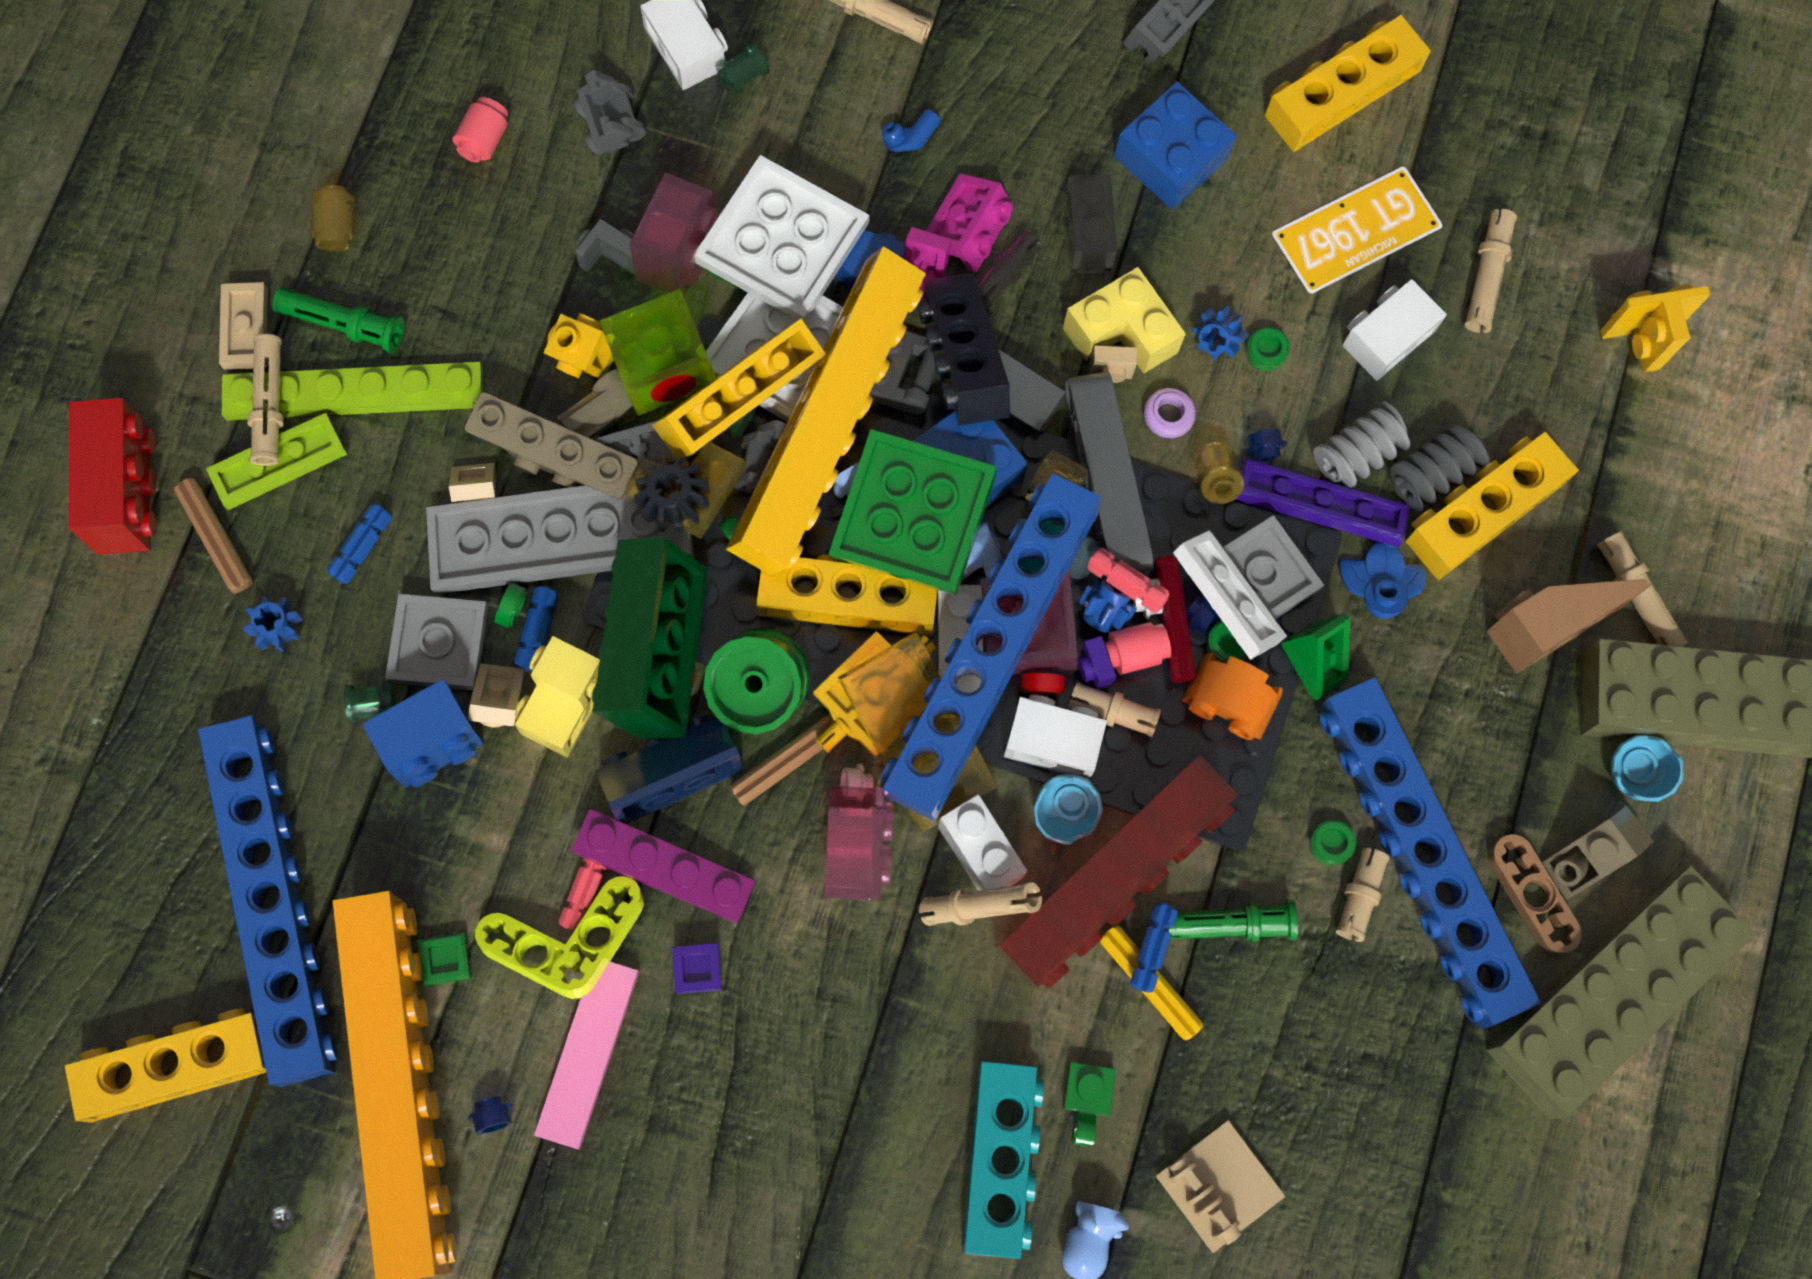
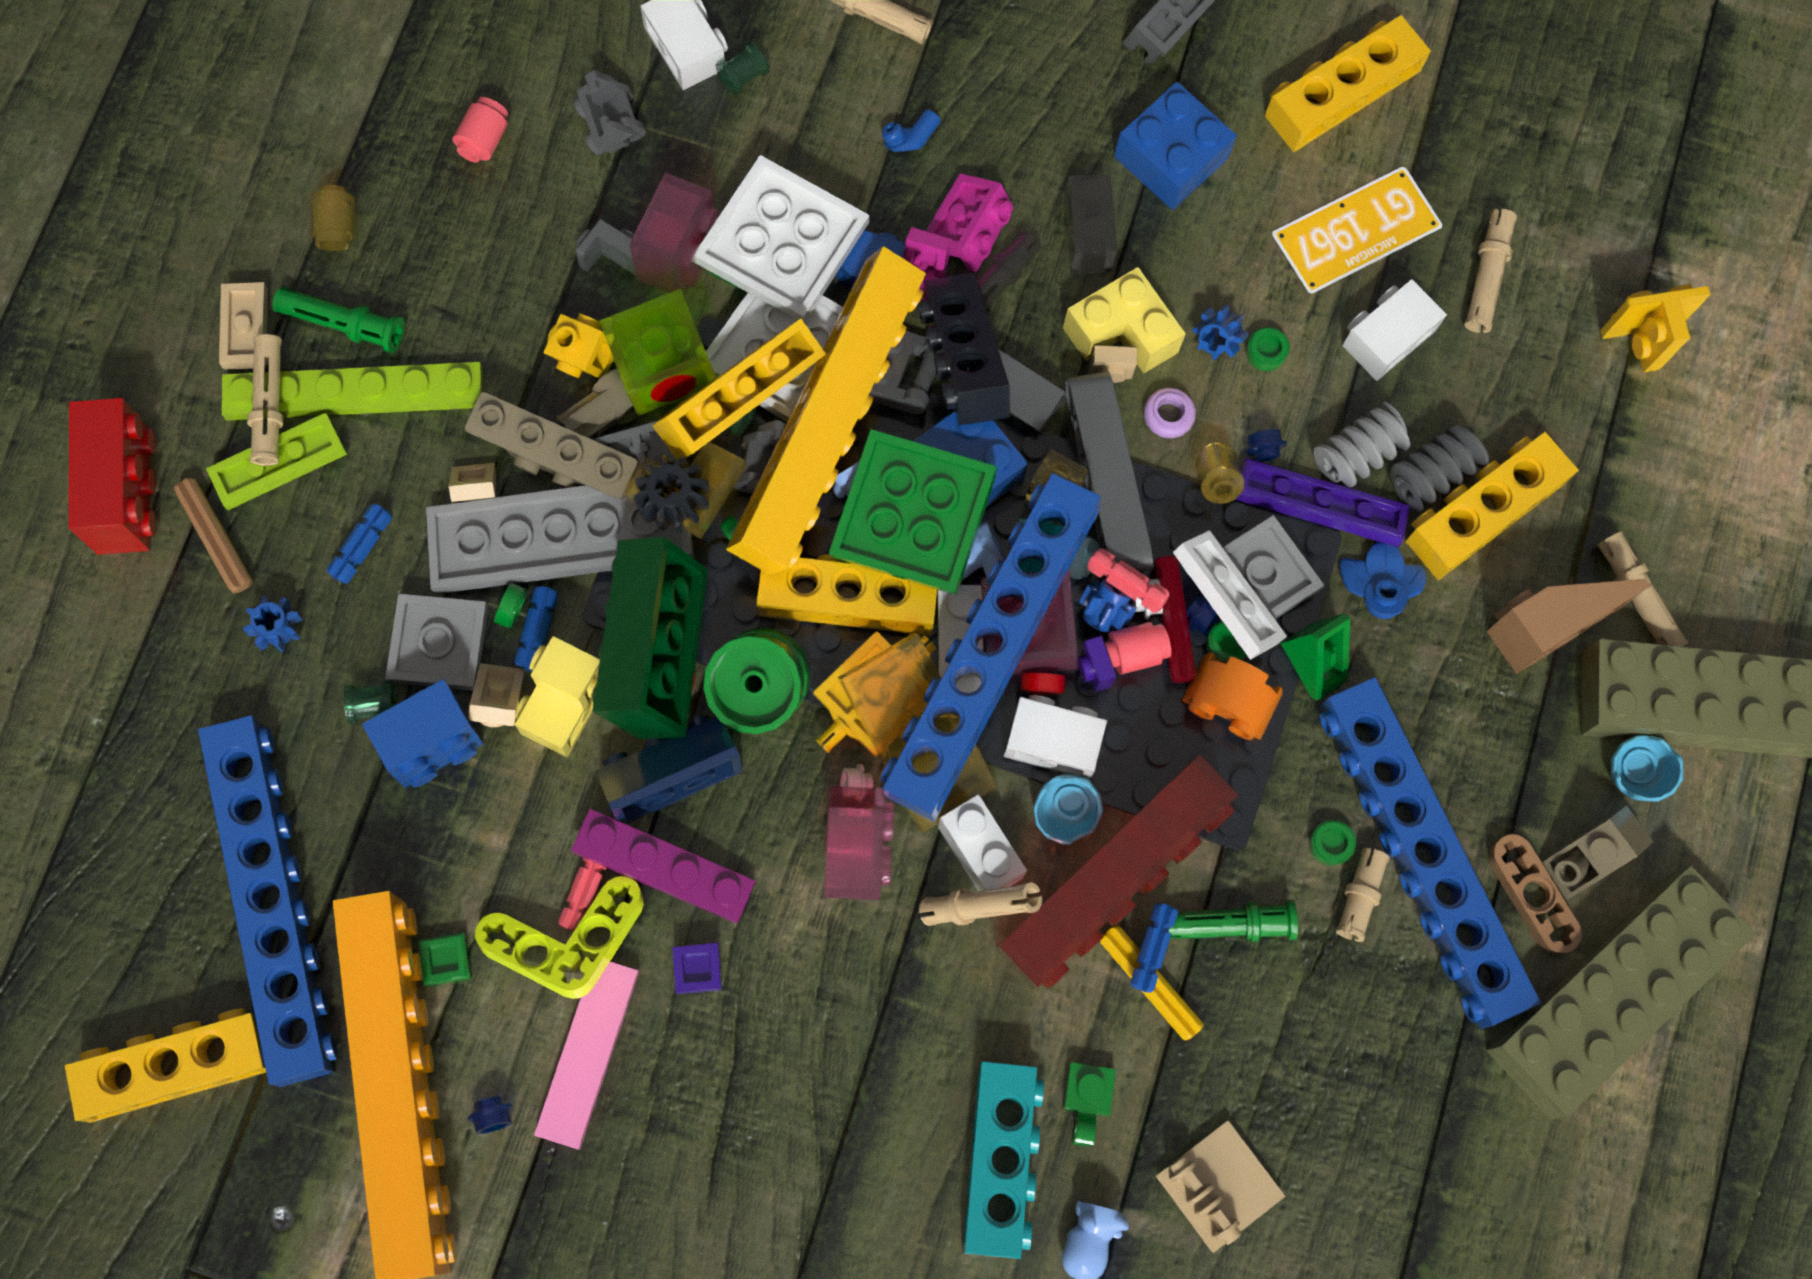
(780, 763): medium nougat axle -> none
(1115, 709): tan pin -> none

